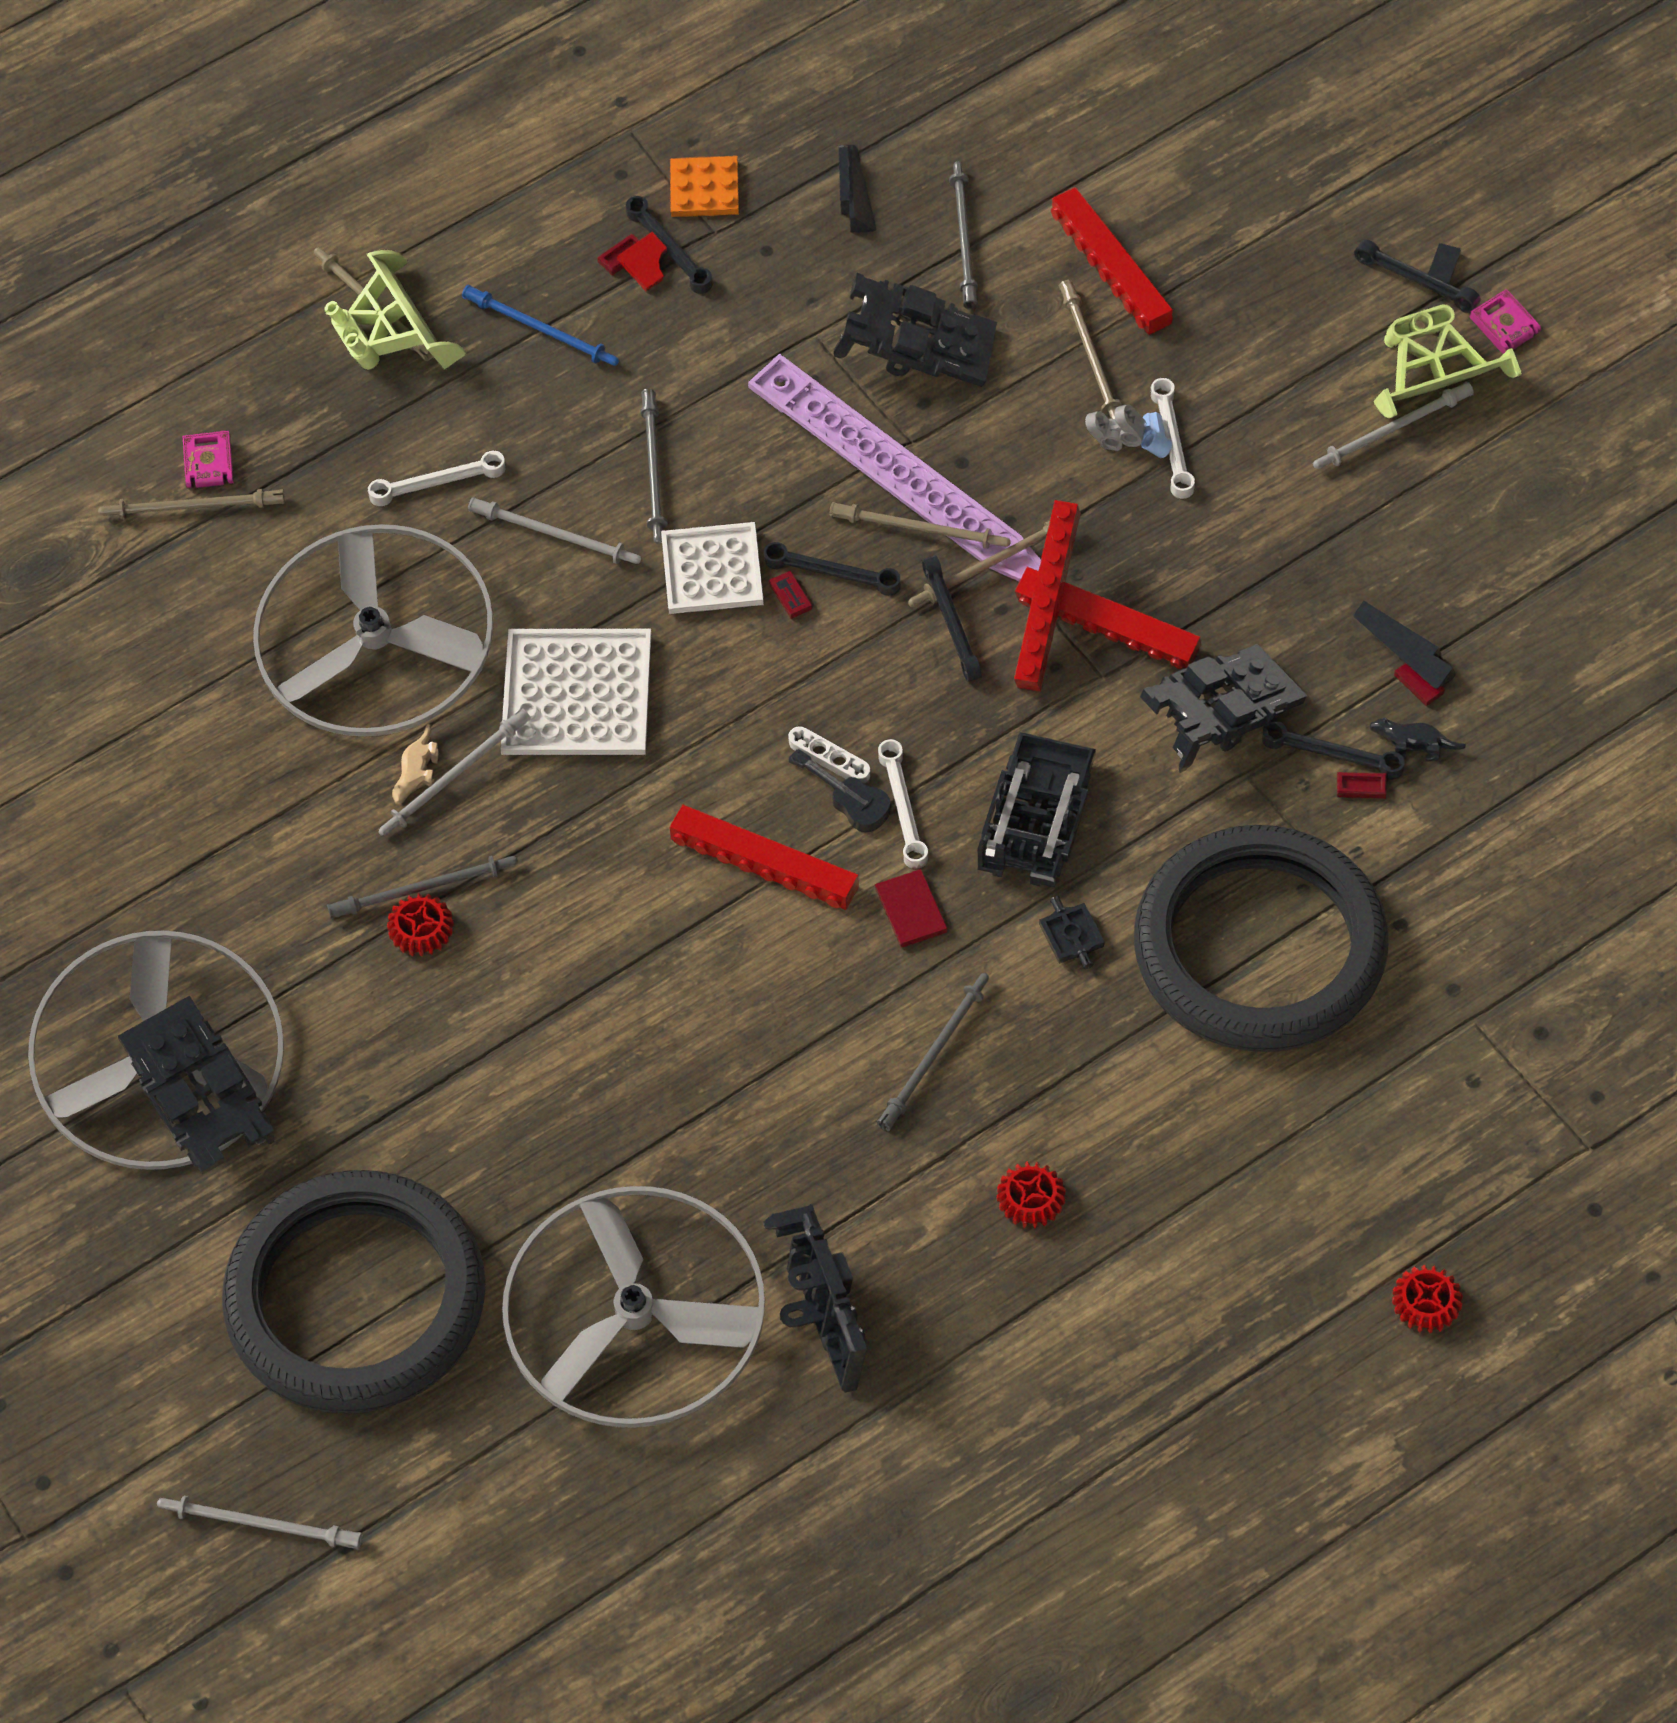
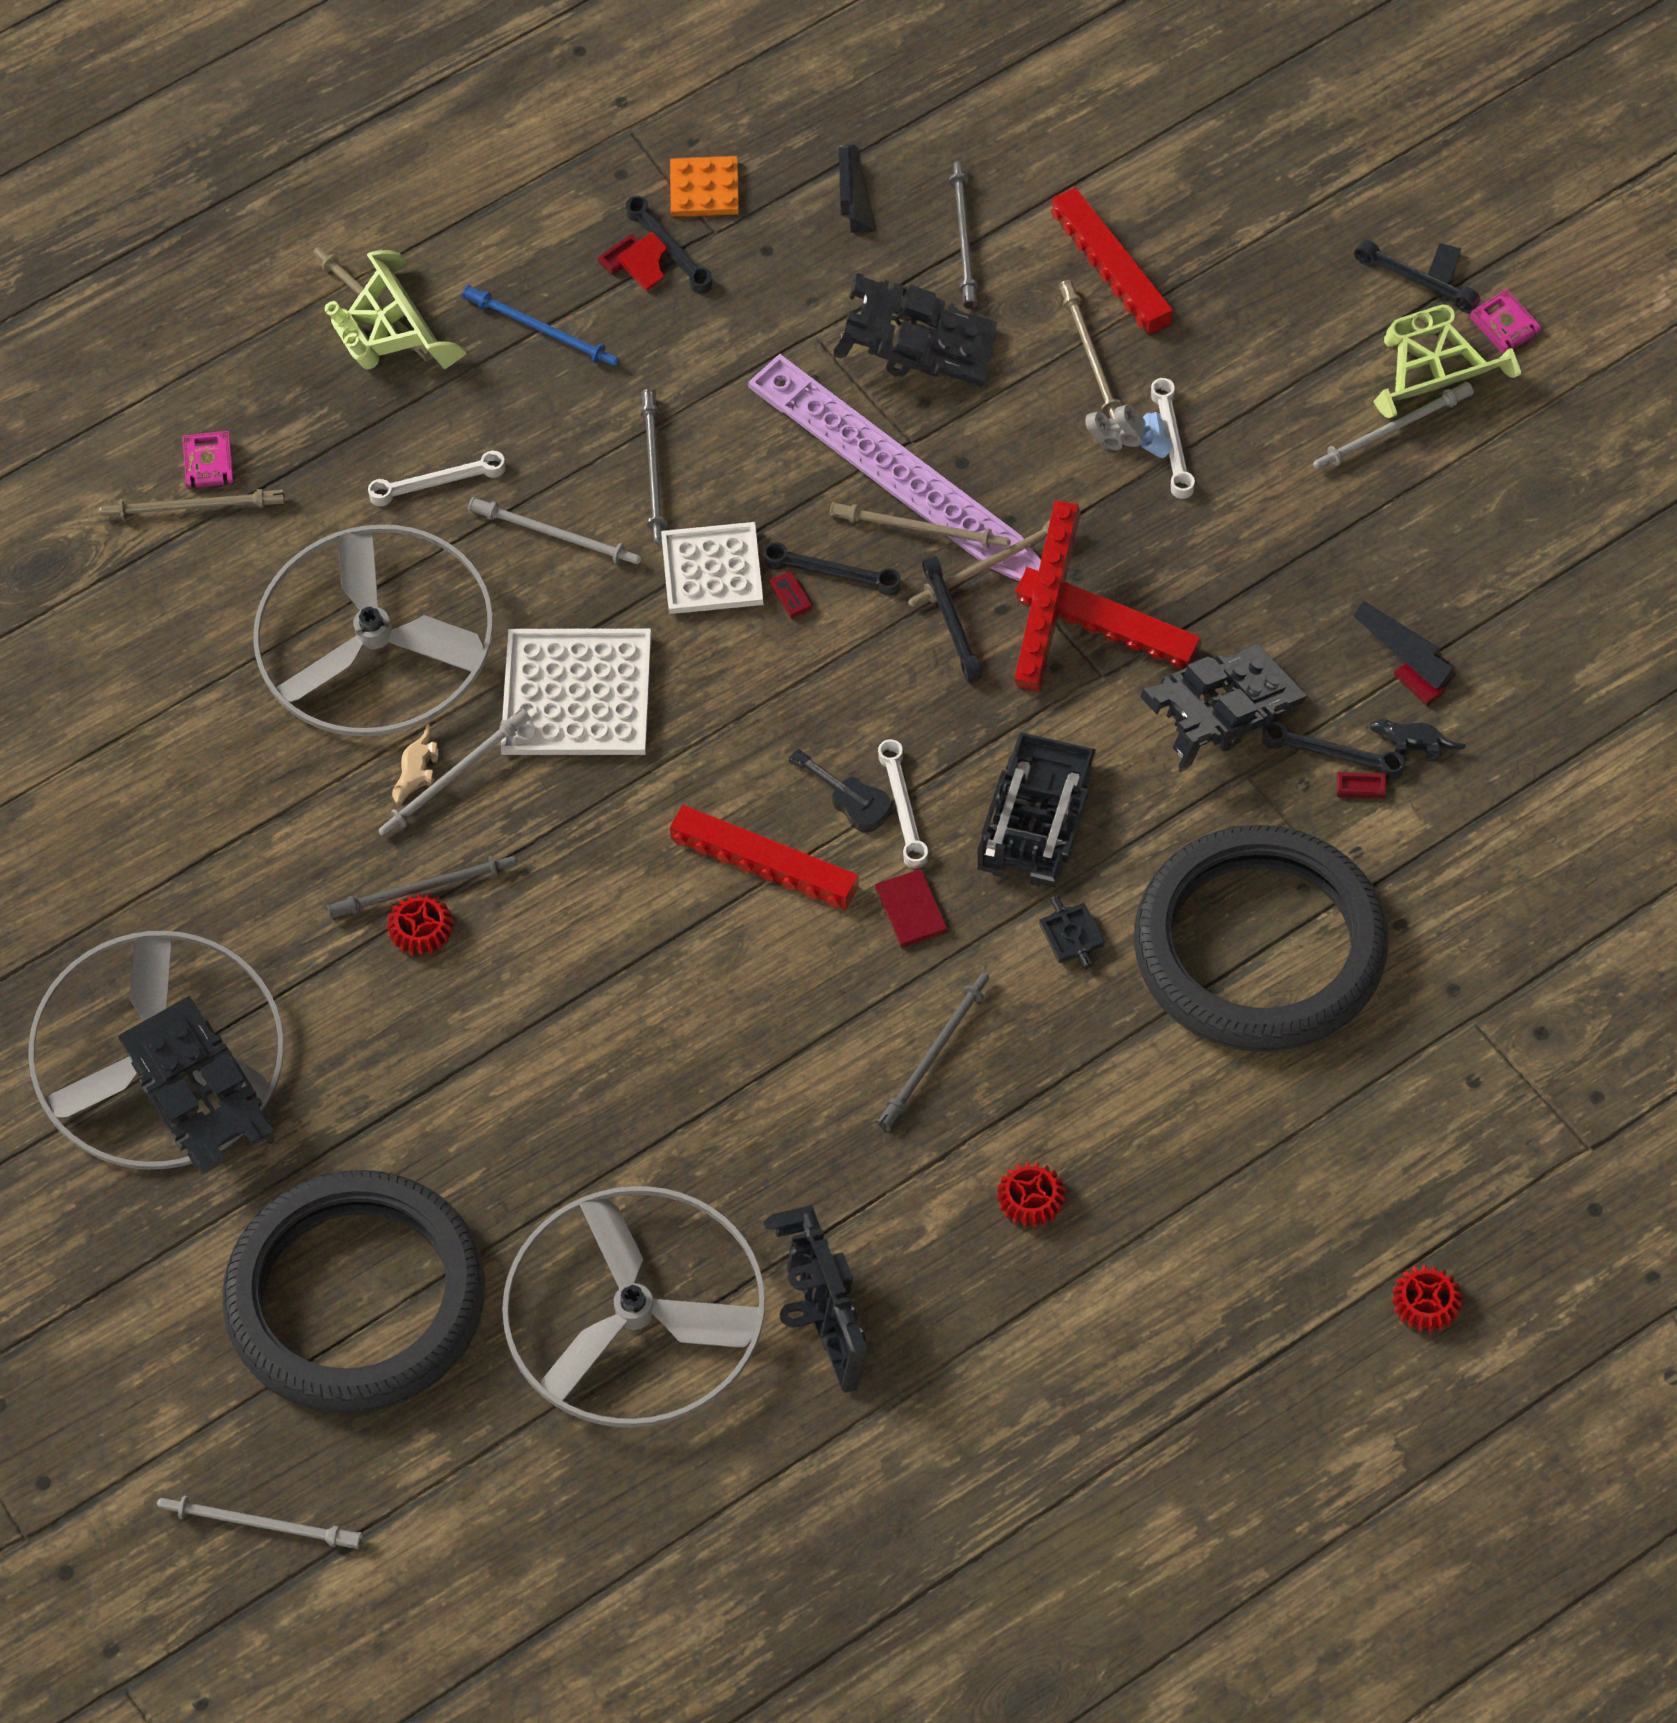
(832, 752): white beam -> none

